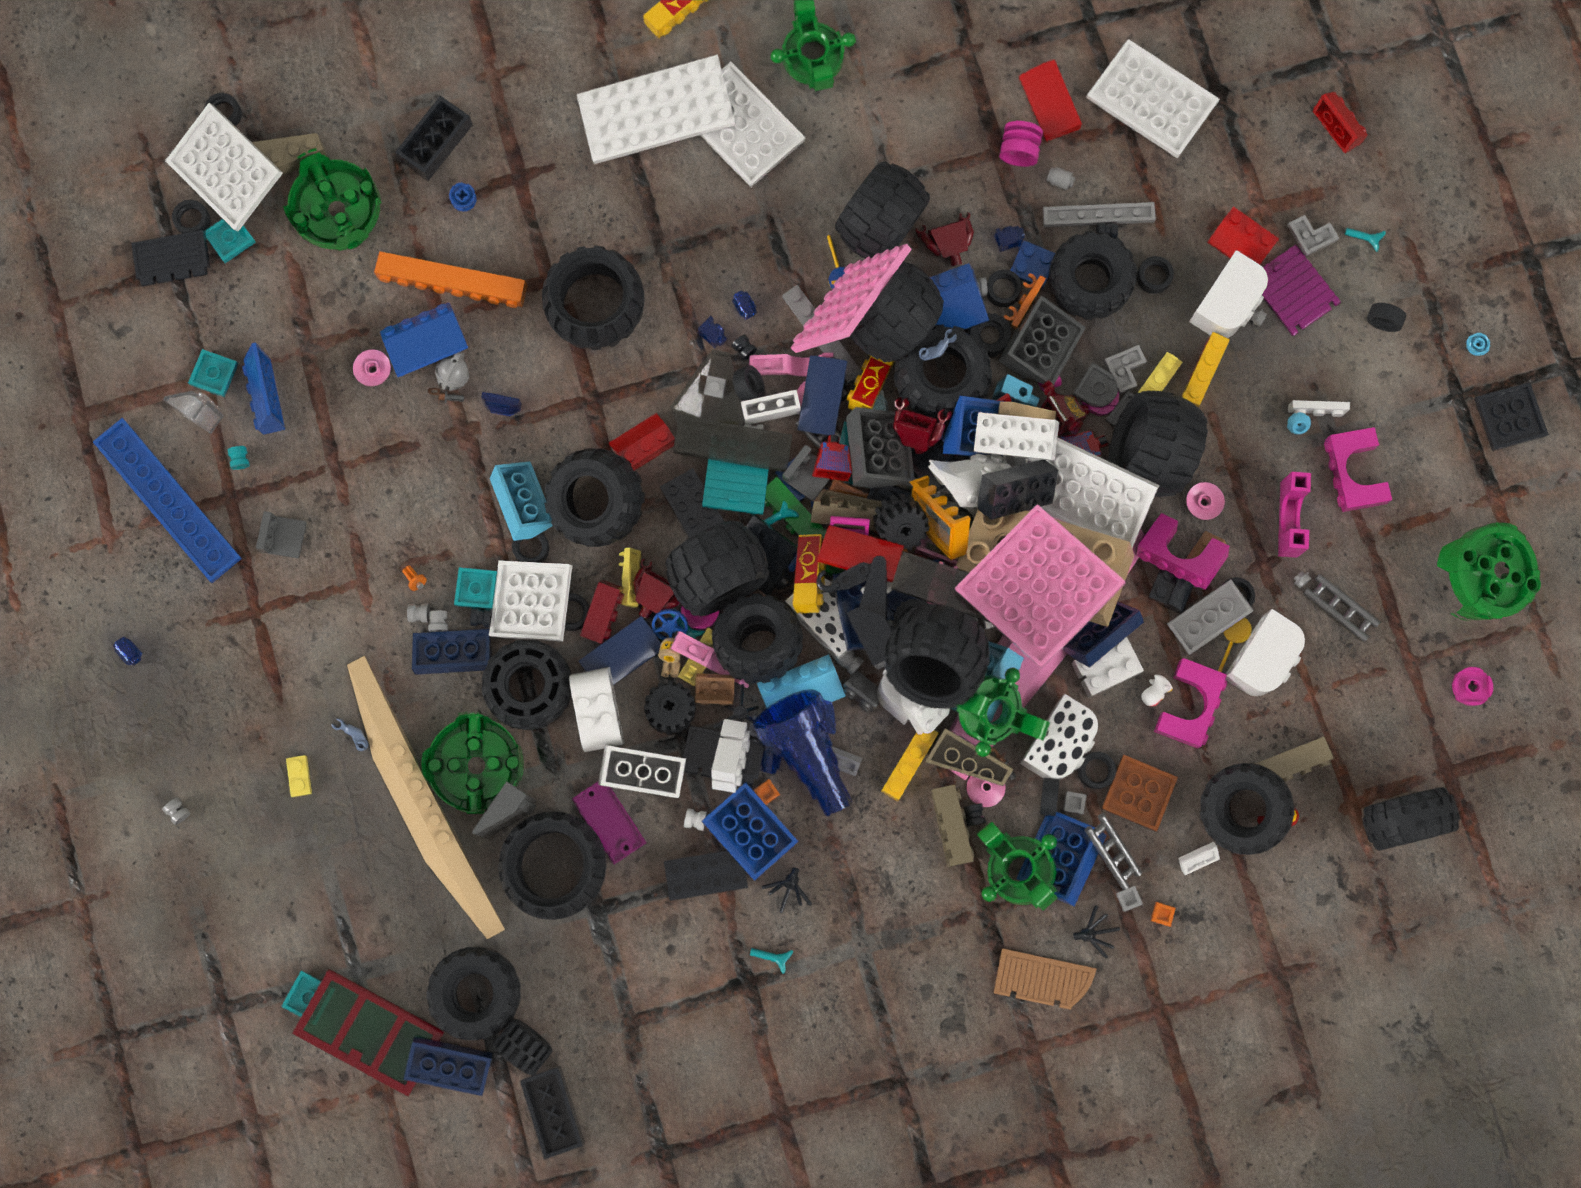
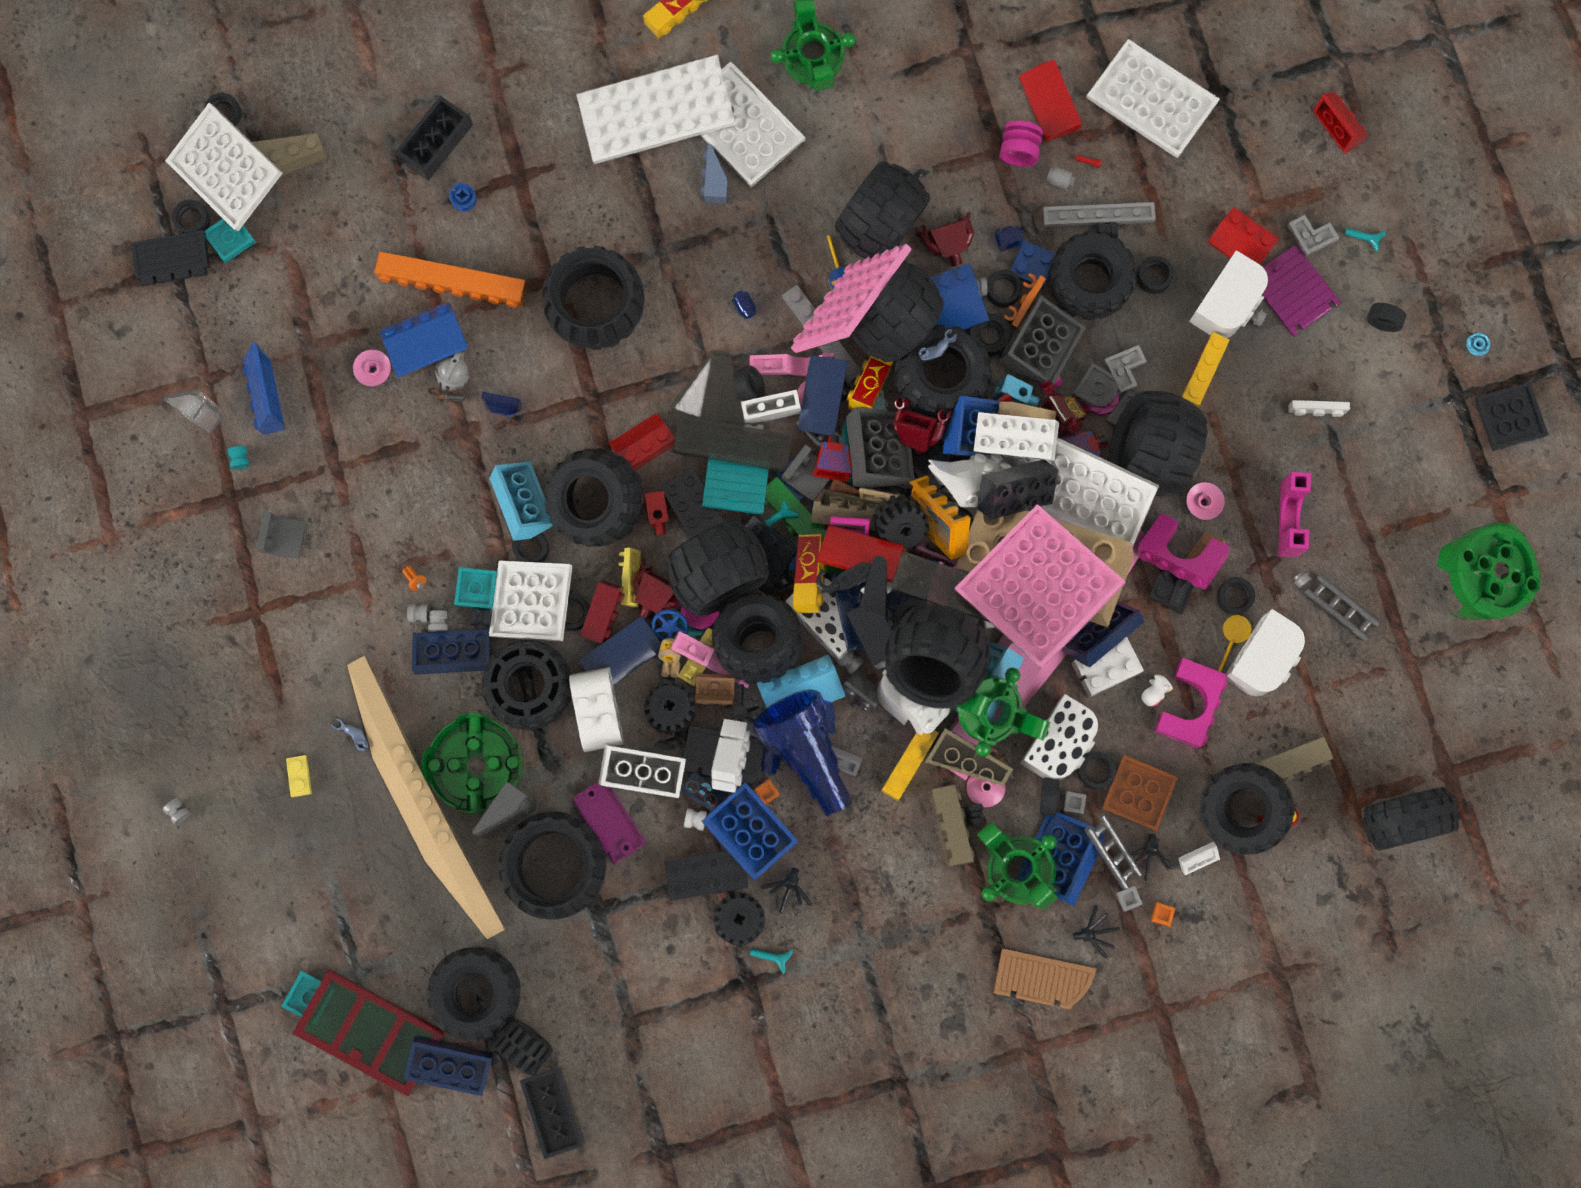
(127, 651): clear blue brick -> none
(167, 500): blue plate -> none
(213, 373): teal plate -> none
(328, 181): green piece -> none
(656, 502): none -> red torso
(702, 791): none -> slope
(712, 333): clear blue brick -> none
(715, 386): light grey plate -> none
(716, 183): none -> sand blue slope
(744, 347): black wheel -> none
(750, 927): none -> black wheel
(875, 494): none -> tan slope
(1097, 163): none -> red piece
(1151, 849): none -> black plant
(1162, 373): light yellow plate -> none
(1210, 617): light grey plate -> none
(1297, 418): medium azure plate -> none
(1351, 494): dark pink arch -> none
(1479, 678): dark pink plate -> none

